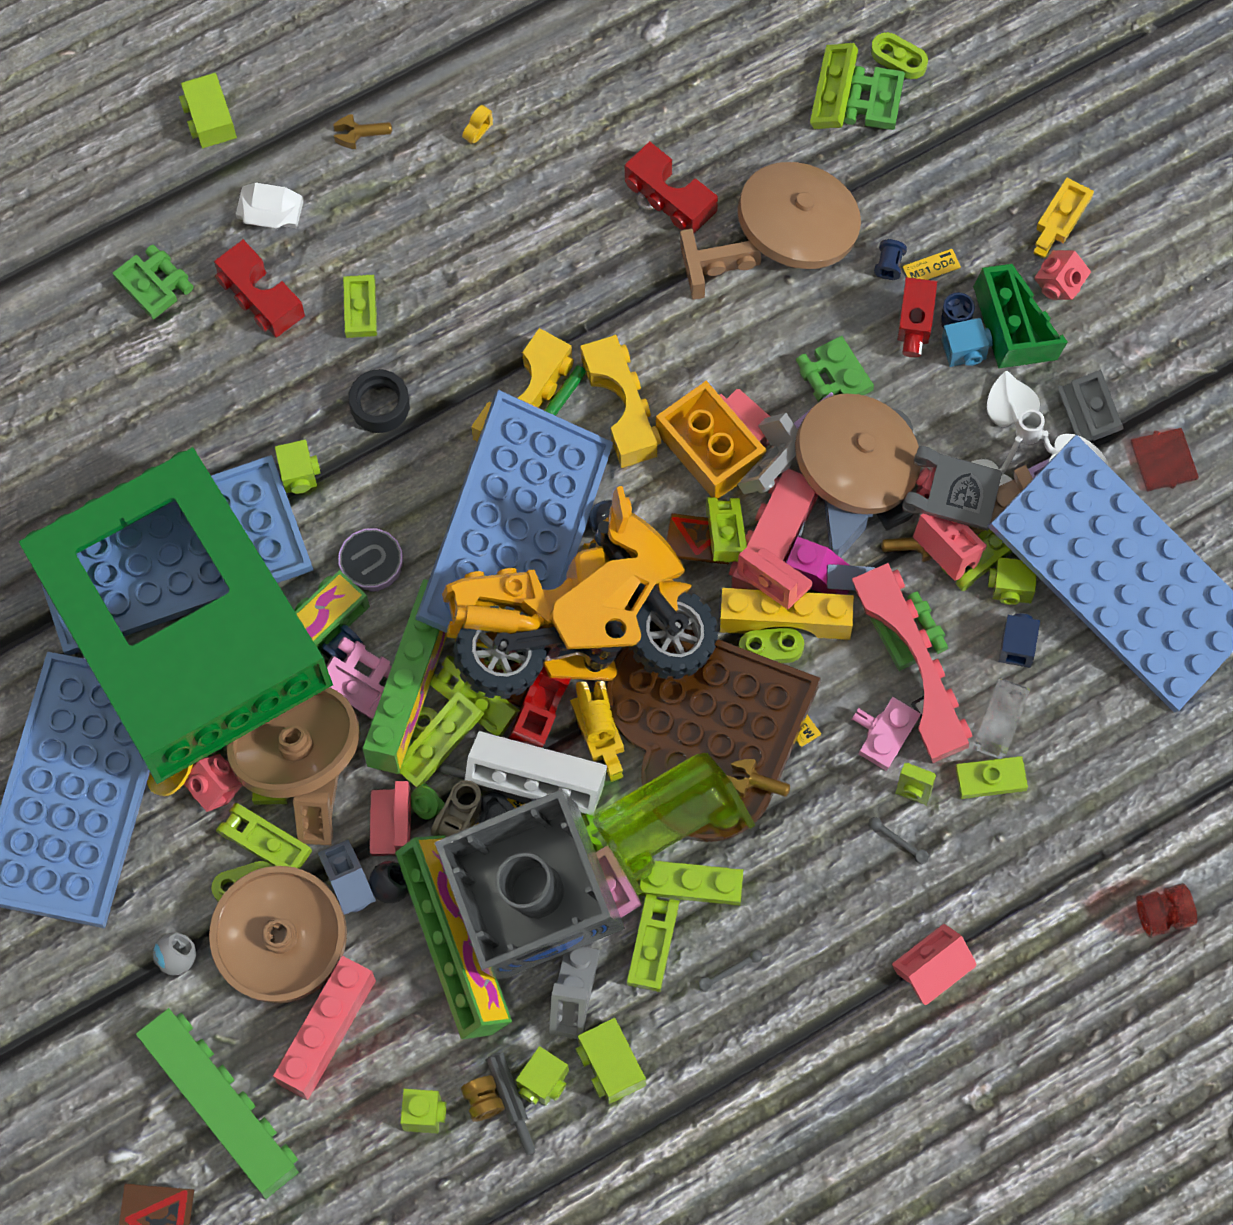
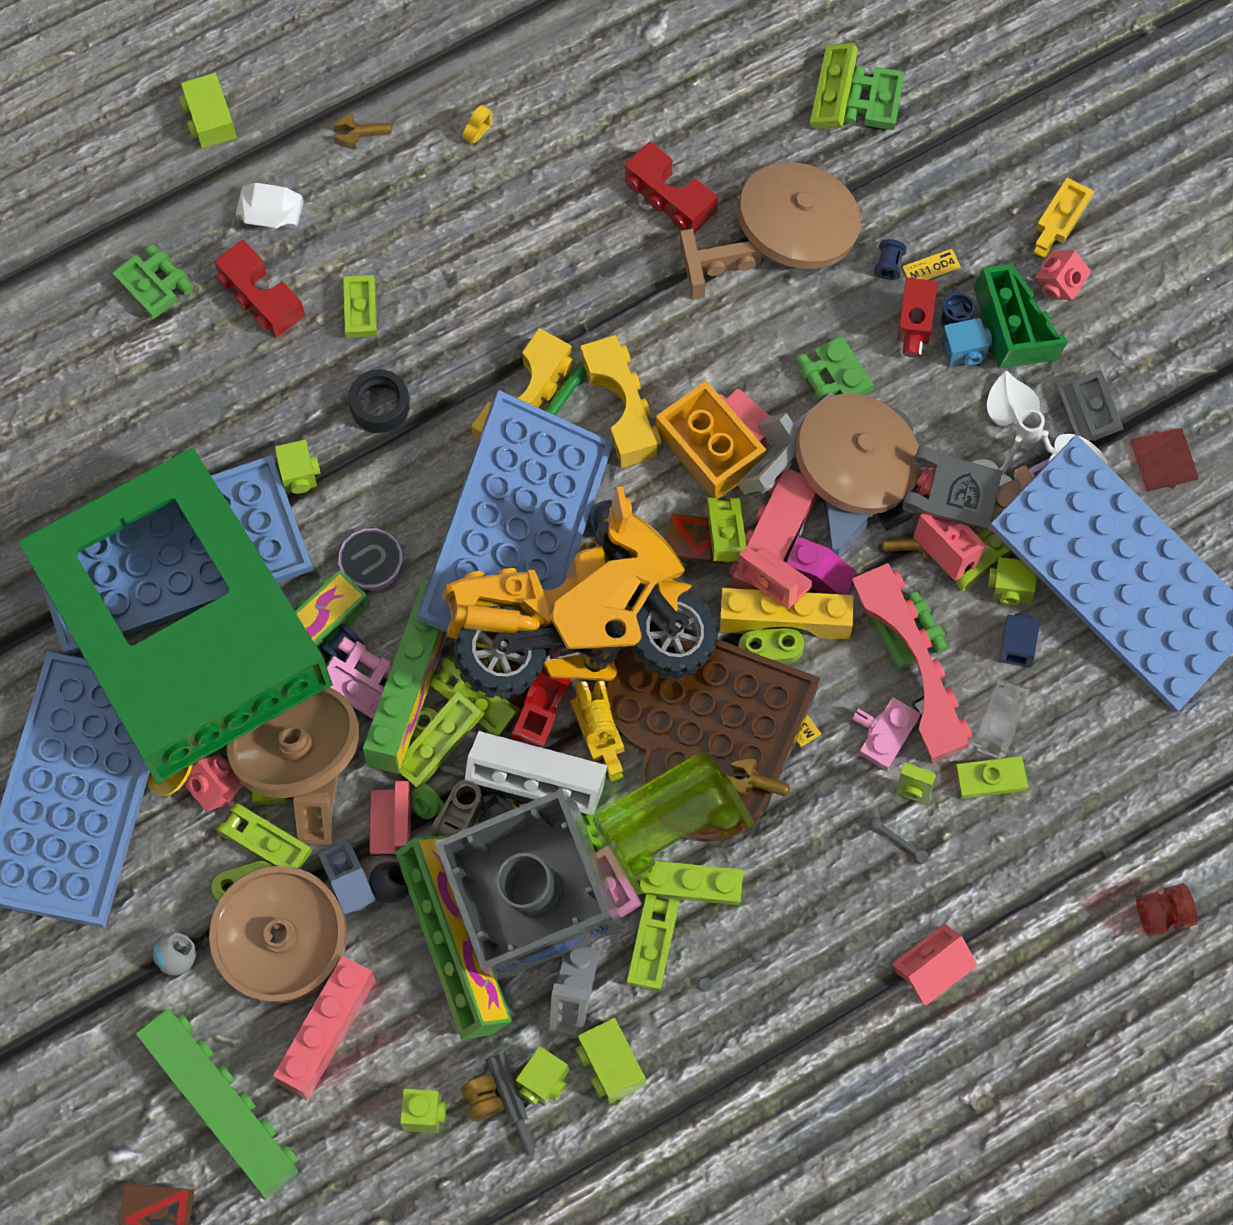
(841, 576): sand blue sticker -> none
(901, 55): lime plate -> none

